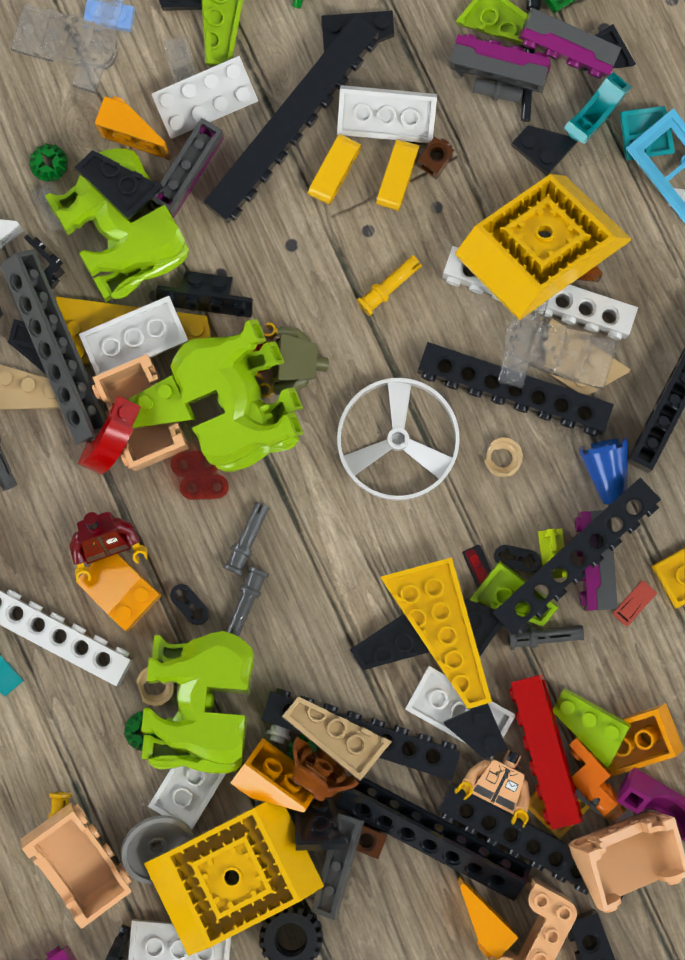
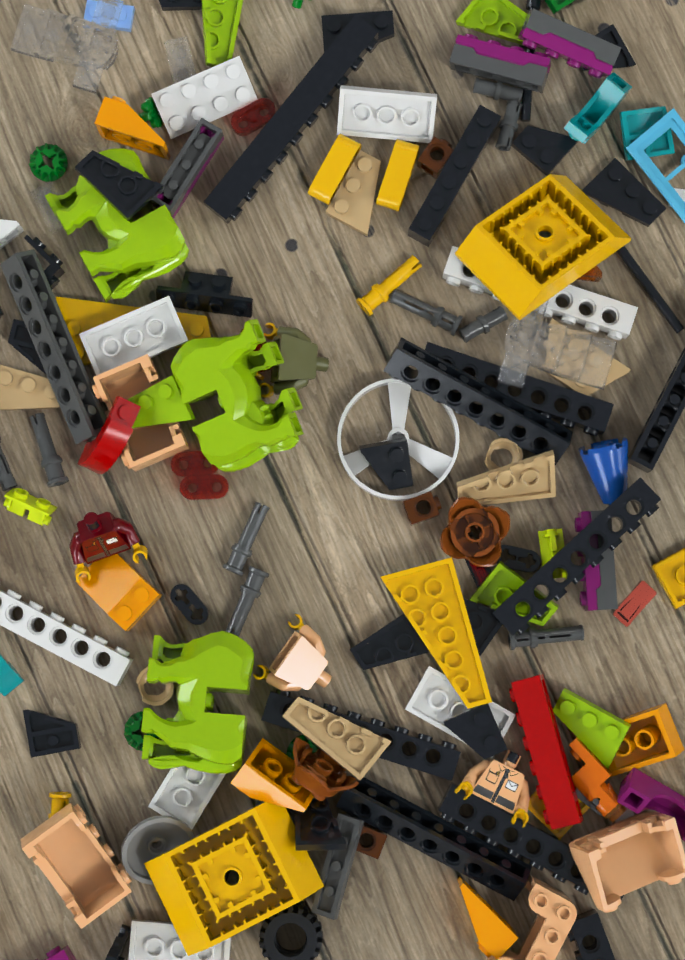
(19, 501): none -> neon yellow hinge
(50, 734): none -> black wing
(51, 461): none -> dark grey pin
(151, 113): none -> green plant
(252, 116): none -> clear red plate
(278, 734): white plate -> none
(299, 662): none -> light nougat torso
(356, 194): none -> tan wing
(390, 462): none -> black wing
(412, 513): none -> reddish brown brick
(439, 313): none -> dark grey pin
(453, 175): none -> black arch
(473, 390): none -> black brick
(483, 324): none -> dark grey pin
(491, 521): none -> dark orange brick
(508, 125): none -> dark grey pin
(514, 482): none -> tan wing
(623, 192): none -> black wing
(650, 289): none -> black bar

